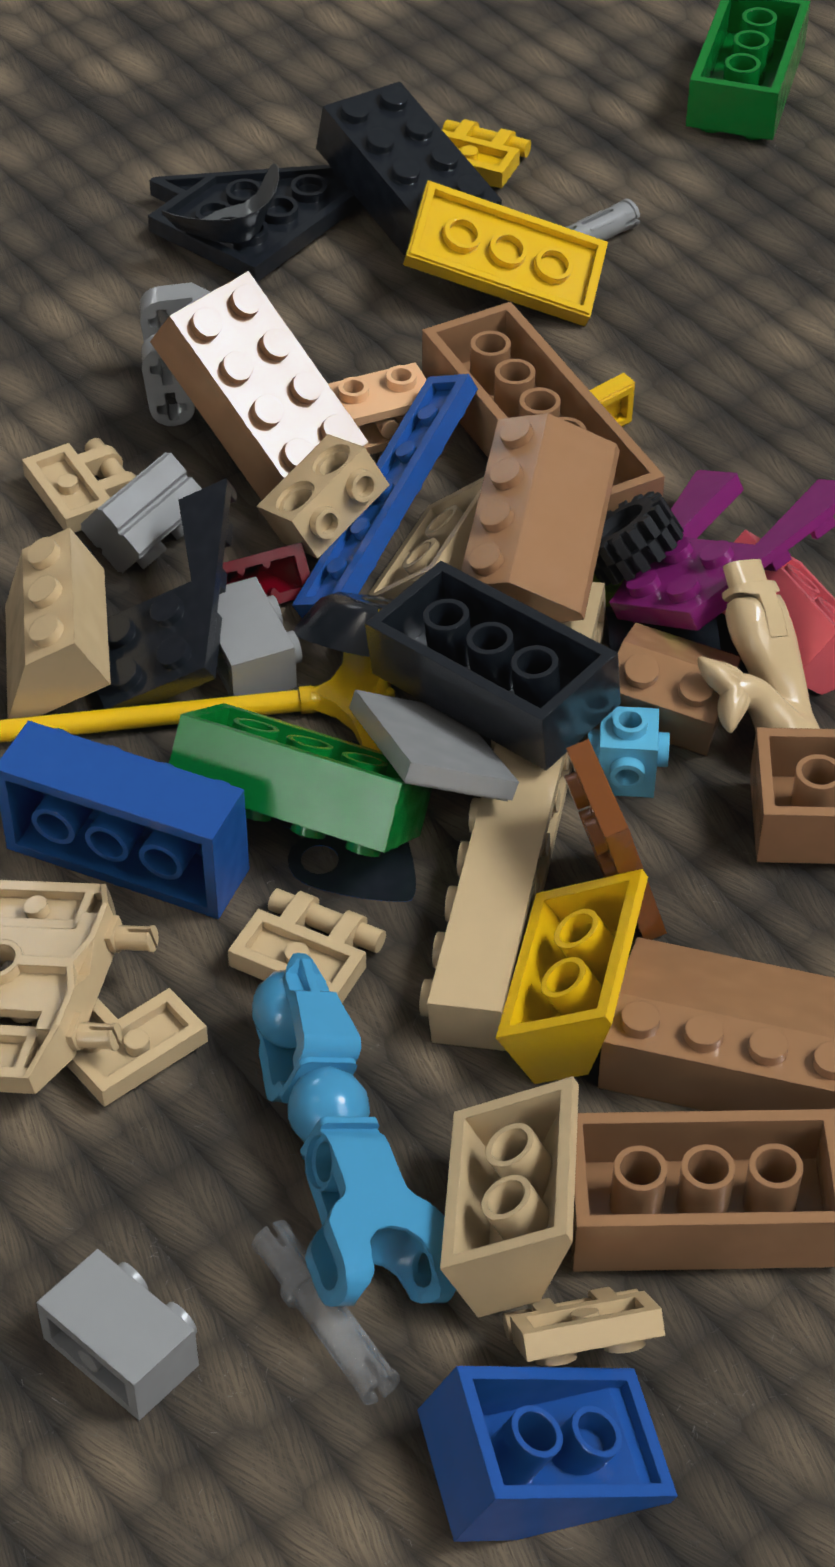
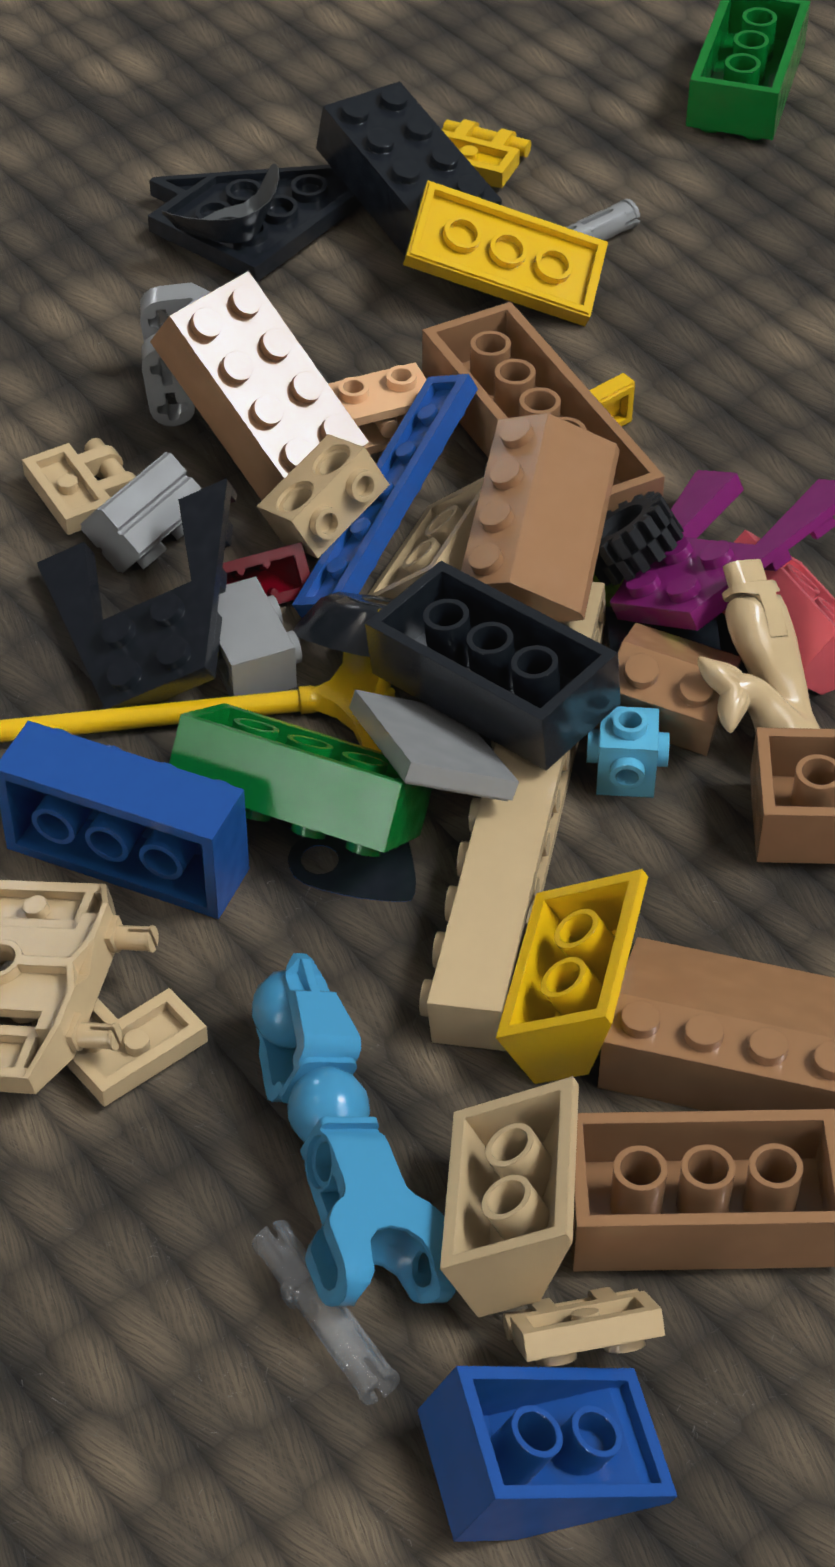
(55, 627): tan slope -> none
(119, 1332): light grey brick -> none
(271, 940): tan plate -> none
(608, 829): dark orange plate -> none

